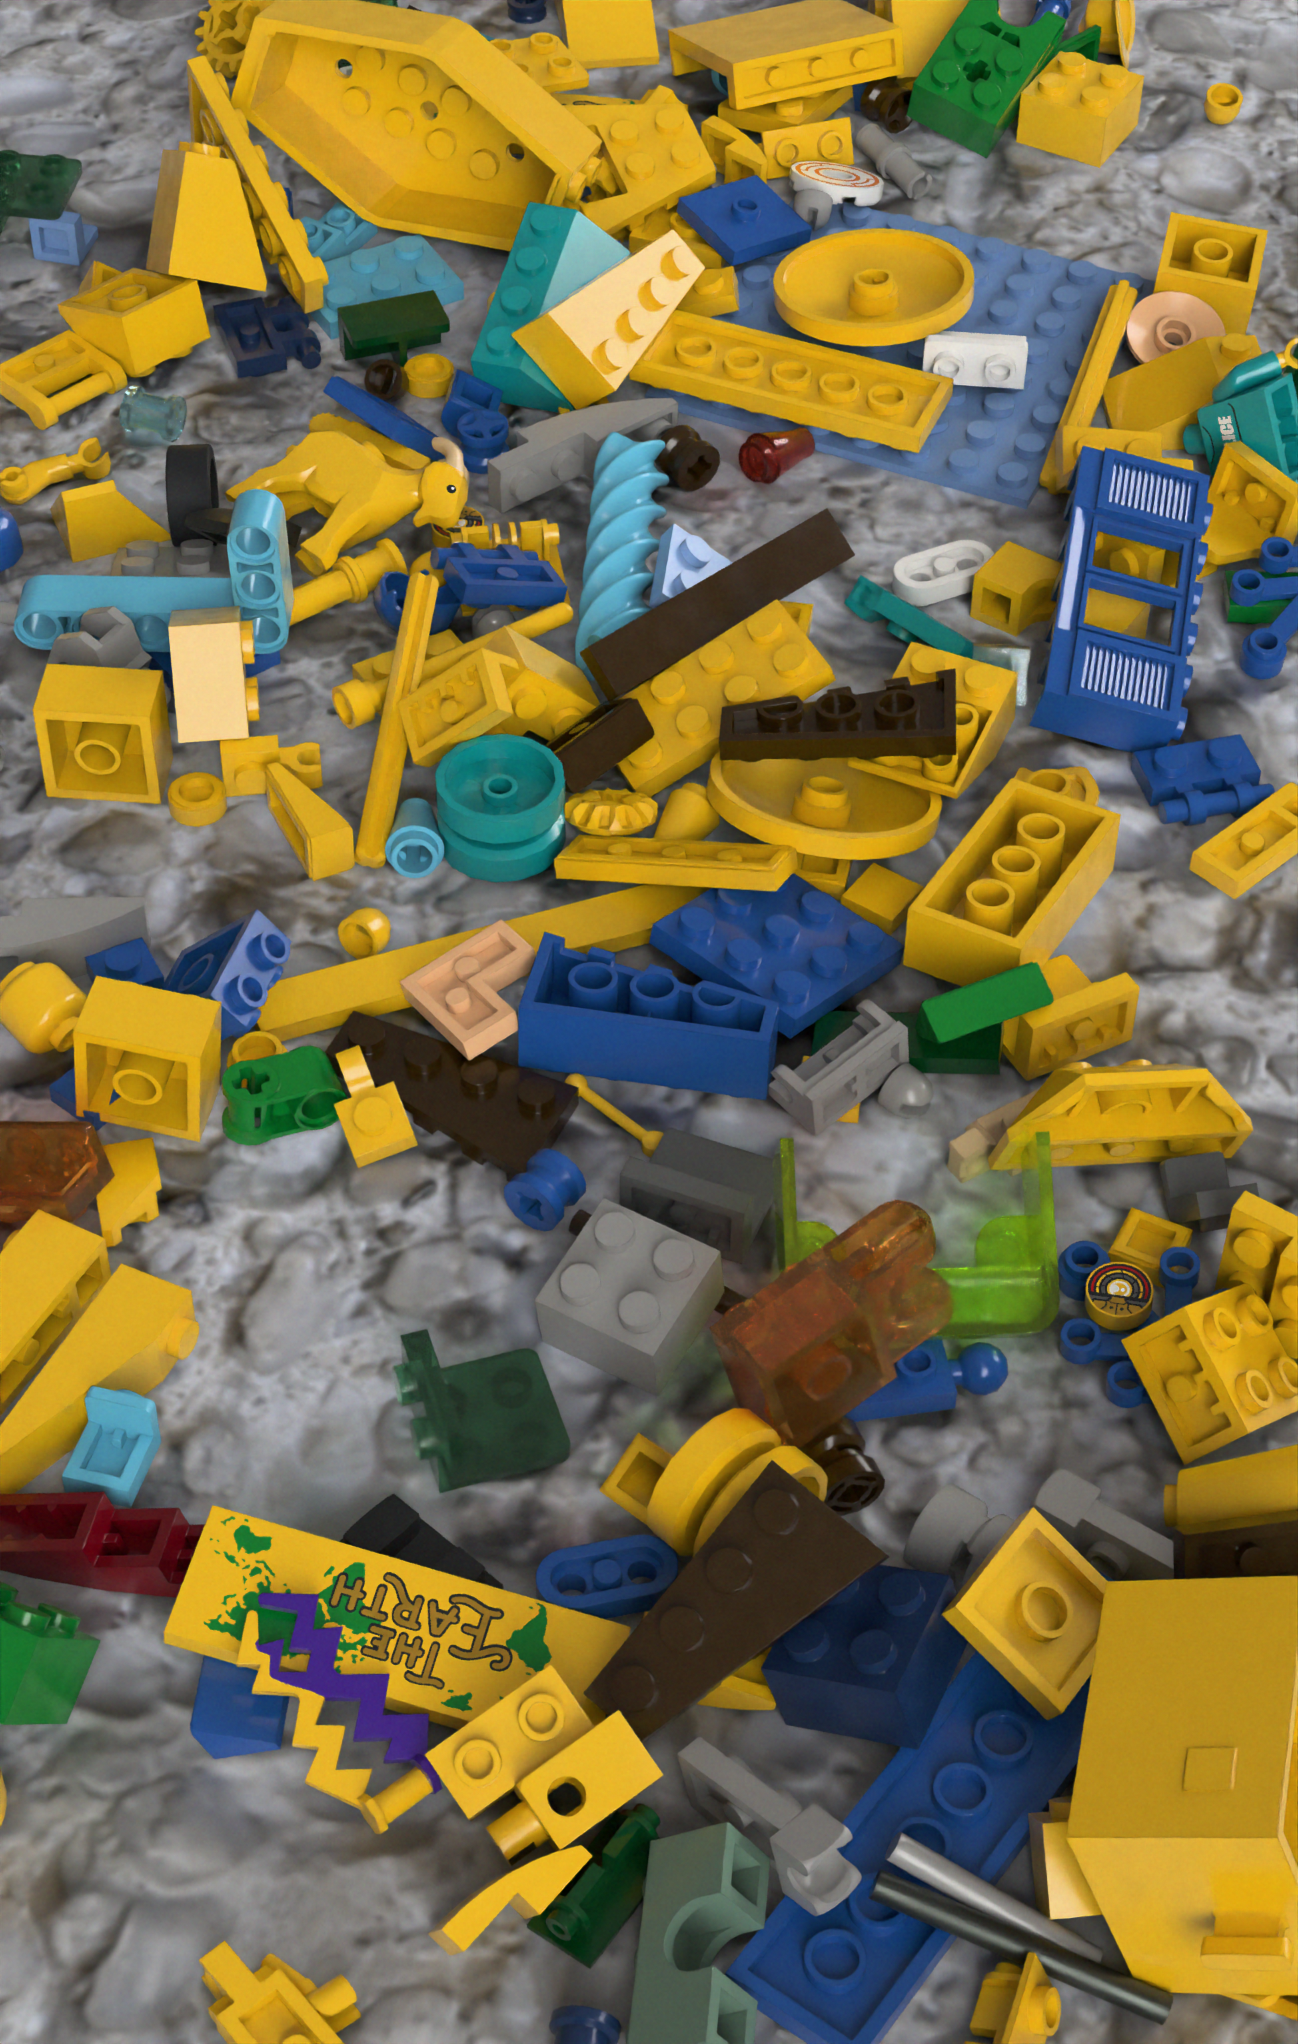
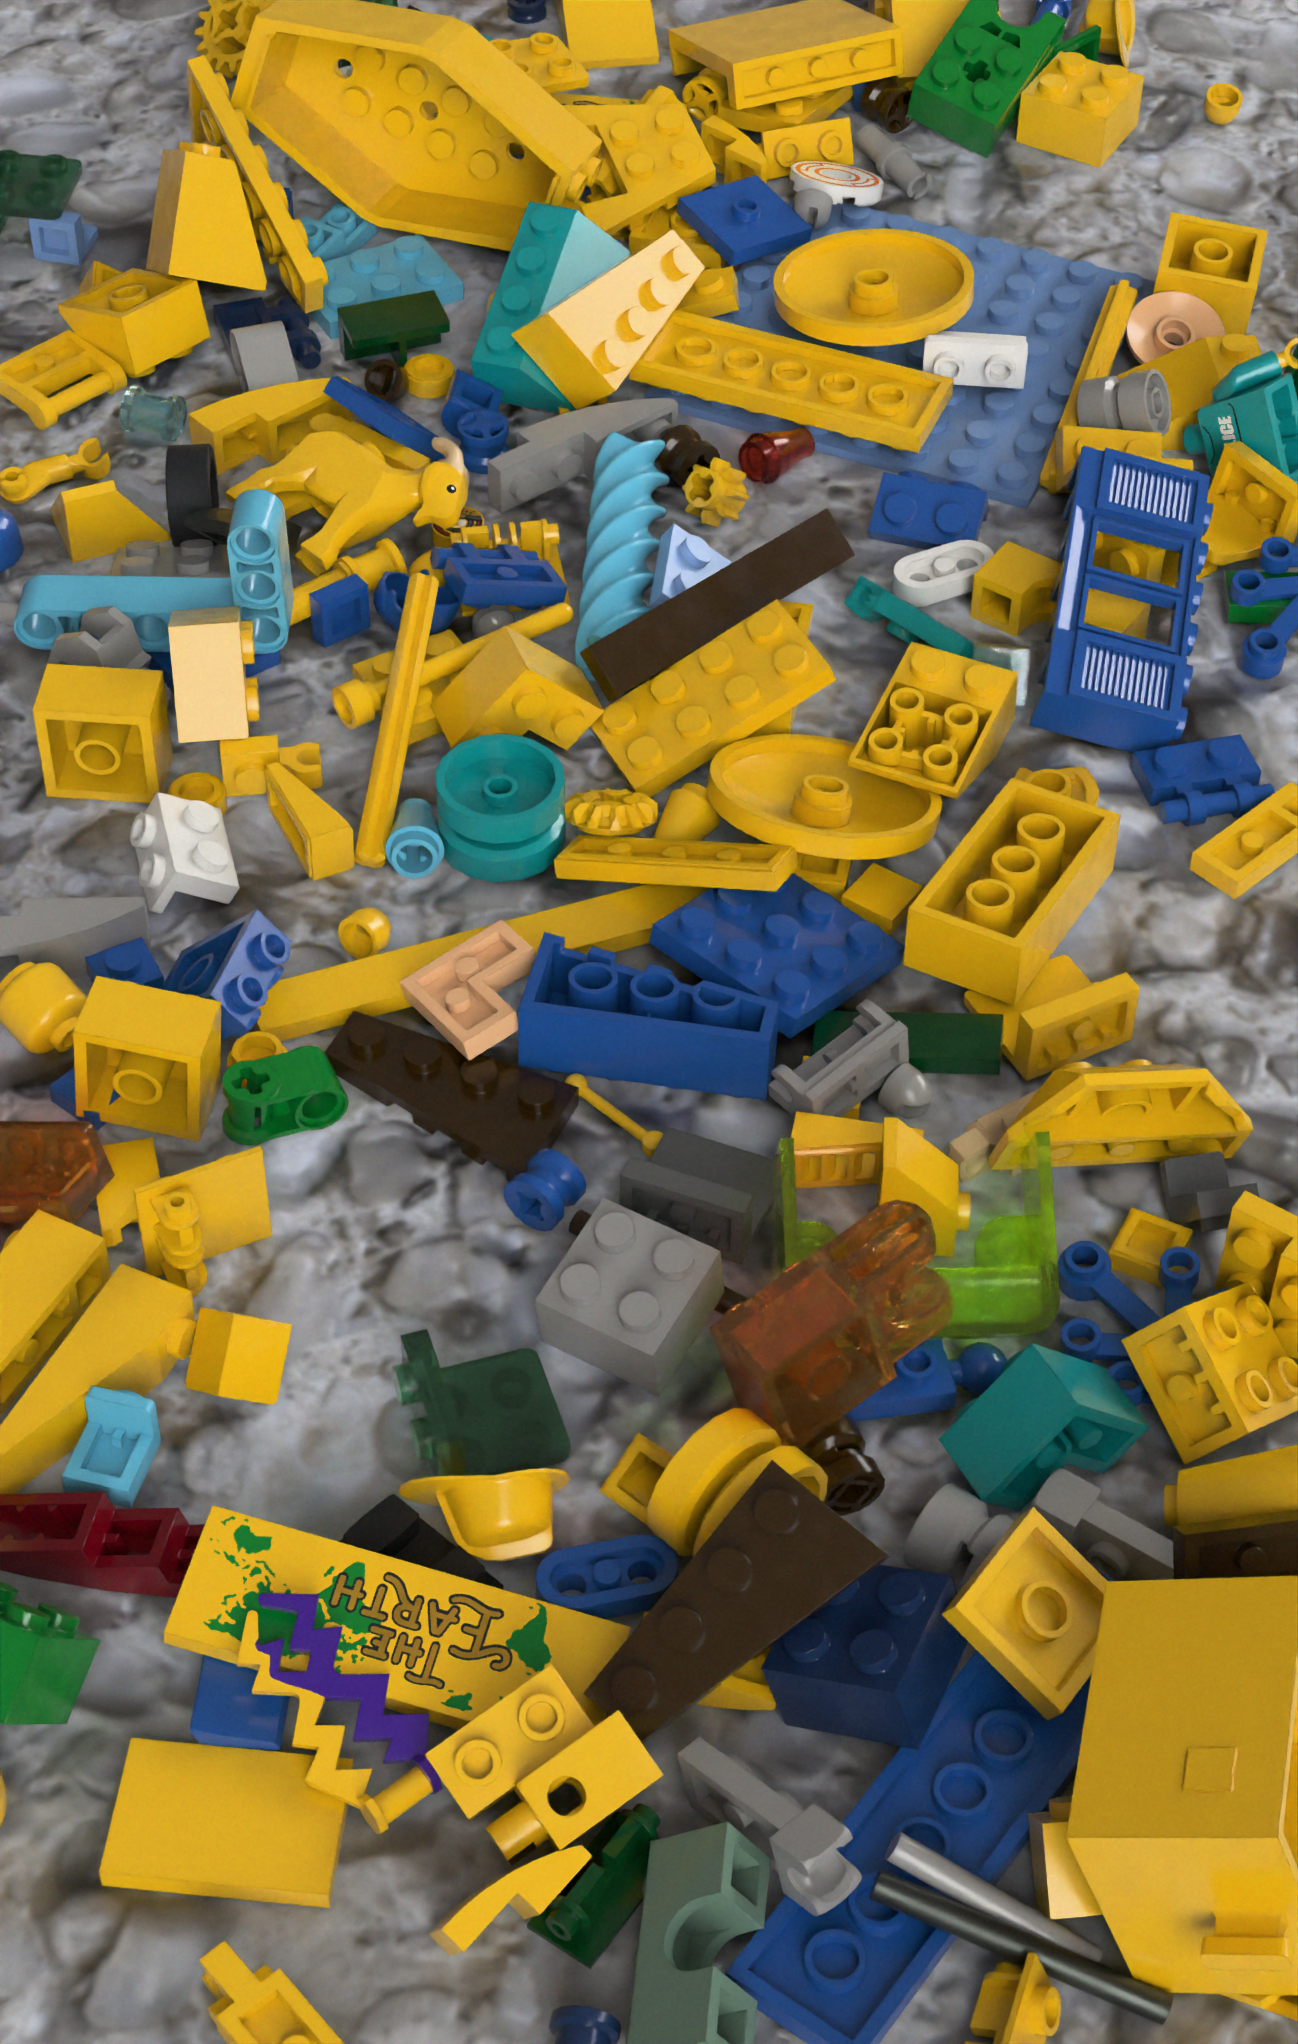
(183, 850): none -> white bracket
(202, 1216): none -> yellow hinge
(223, 1824): none -> yellow tile
(238, 1356): none -> yellow panel
(262, 356): none -> light grey beam
(262, 421): none -> yellow slope
(332, 2000): yellow hand -> none
(340, 610): none -> blue plate
(372, 1116): yellow plate -> none
(457, 705): yellow bracket -> none
(494, 1514): none -> yellow piece
(600, 741): dark brown slope -> none
(705, 94): none -> yellow wheel
(715, 492): none -> yellow gear
(836, 1150): none -> yellow slope
(867, 726): dark brown wing -> none
(926, 512): none -> blue bracket
(926, 1177): none -> yellow slope
(983, 1003): green slope -> none
(1037, 1420): none -> teal brick
(1119, 1296): tile -> none
(1131, 403): none -> light grey wheel

